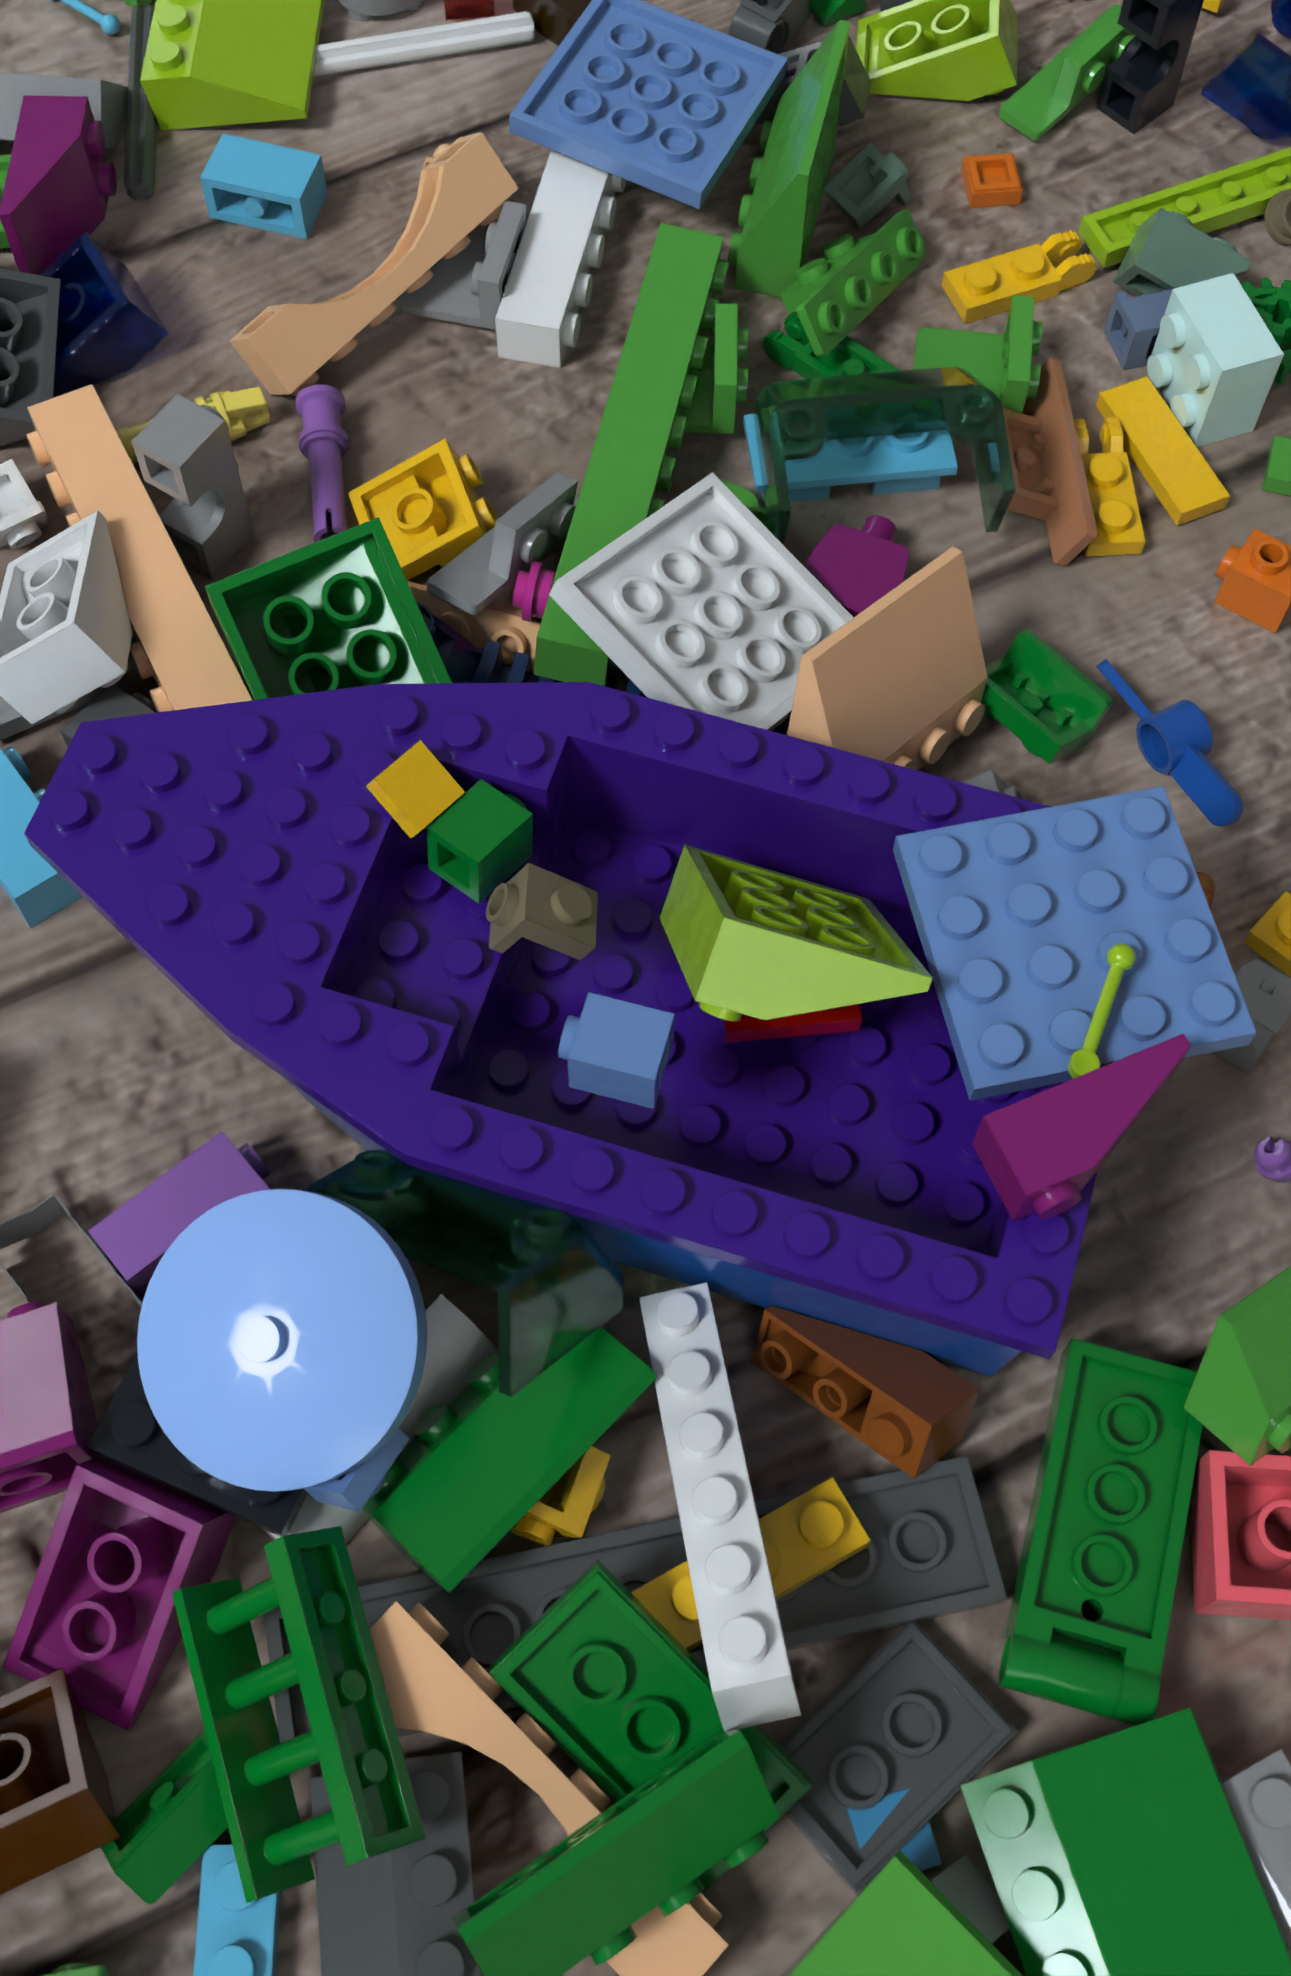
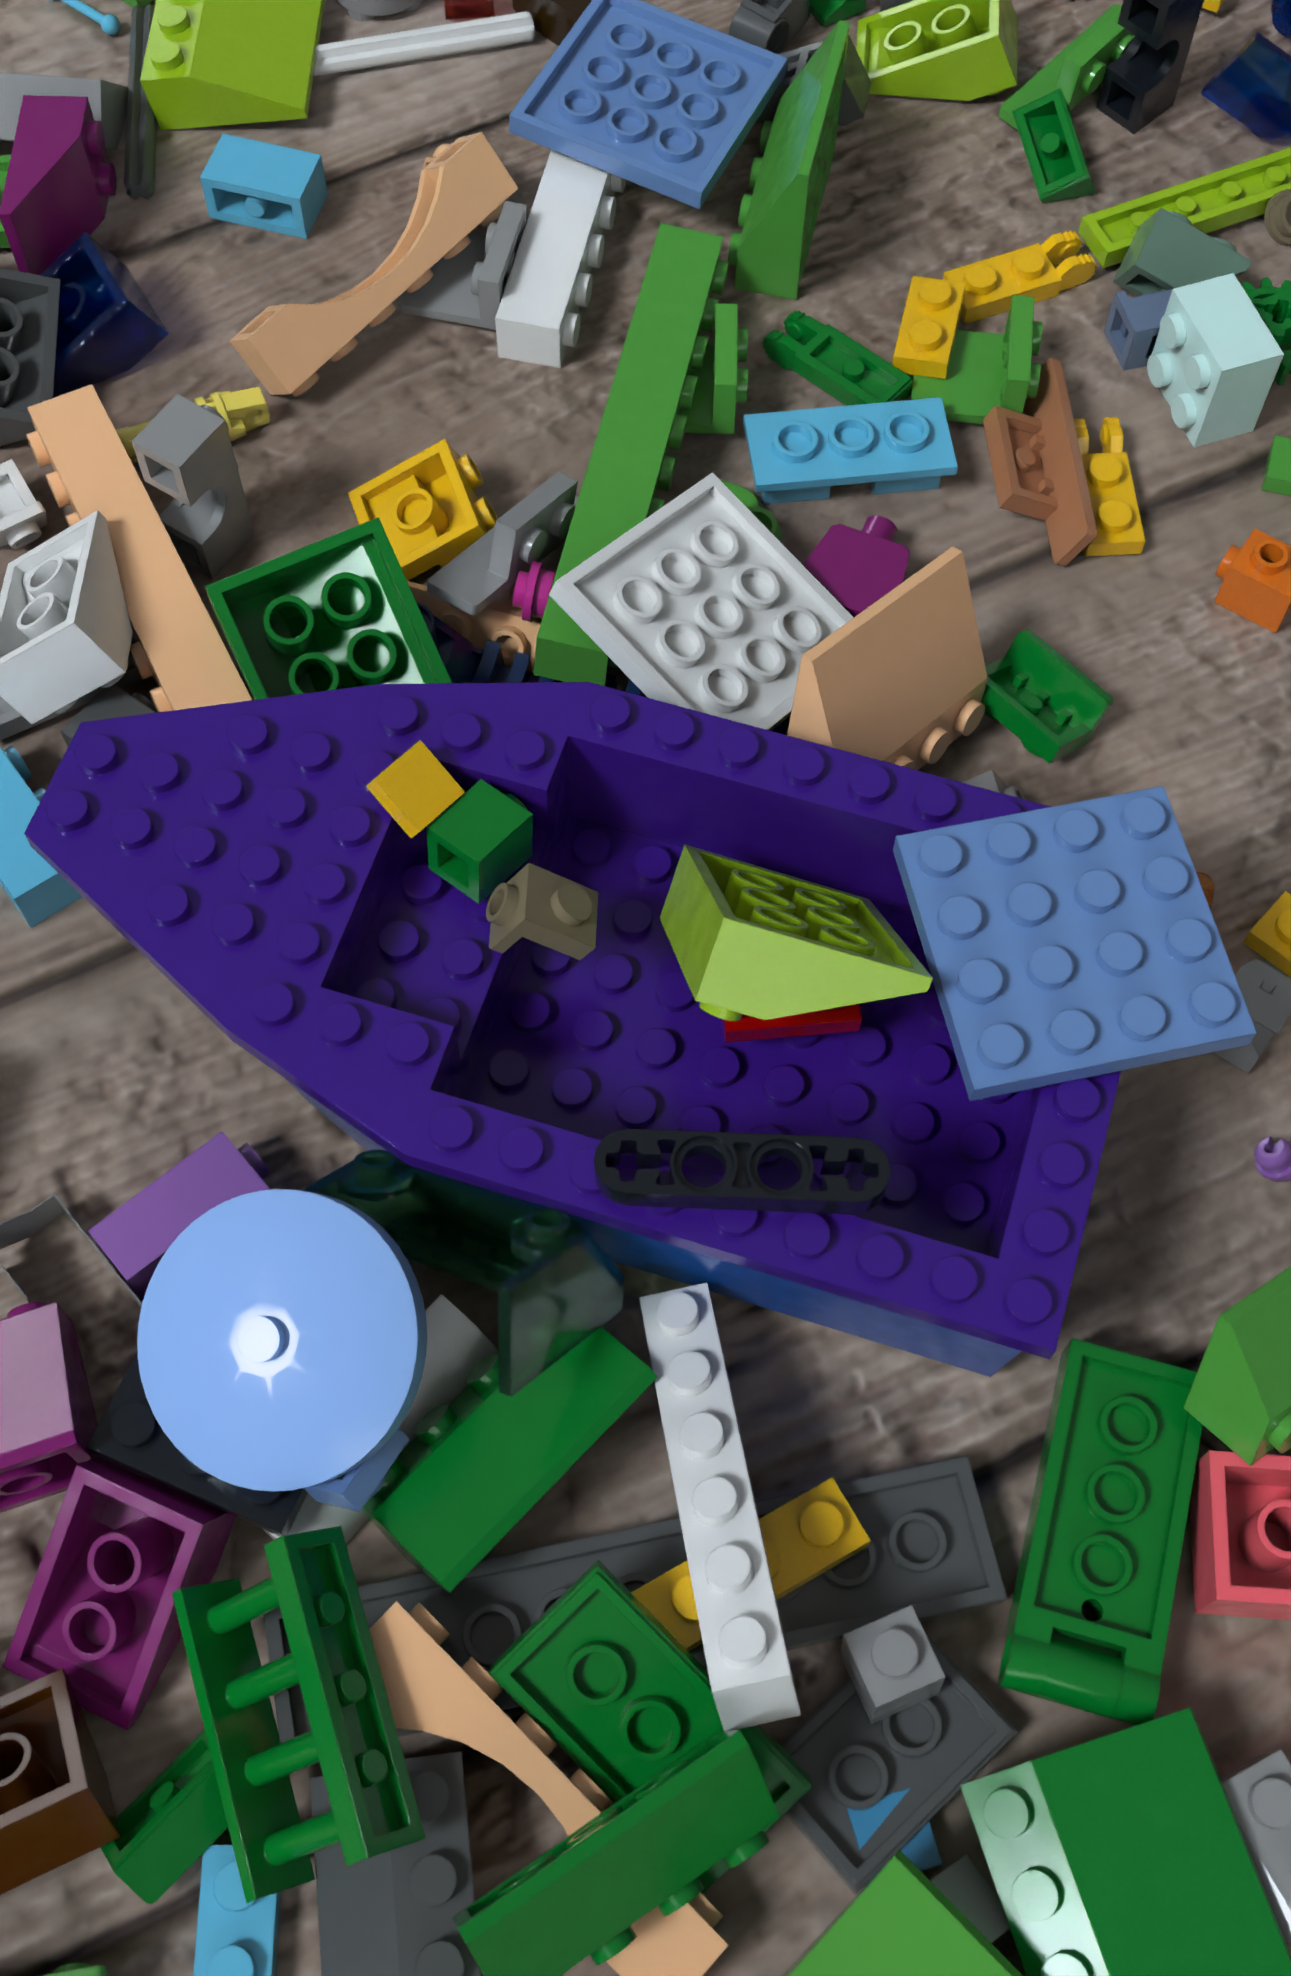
(324, 445): medium lavender pin -> none
(568, 1503): yellow bracket -> none
(618, 1049): medium blue brick -> none
(741, 1157): none -> black beam
(802, 413): clear green windscreen -> none
(852, 280): bright green bracket -> none
(869, 185): sand green bracket -> none
(870, 1386): dark orange slope -> none
(891, 1664): none -> light grey brick
(929, 327): none -> yellow plate
(991, 180): orange tile -> none
(1053, 148): none -> green slope
(1058, 1139): magenta slope -> none
(1120, 958): lime hinge -> none
(1163, 451): yellow tile -> none
(1177, 744): blue piece -> none

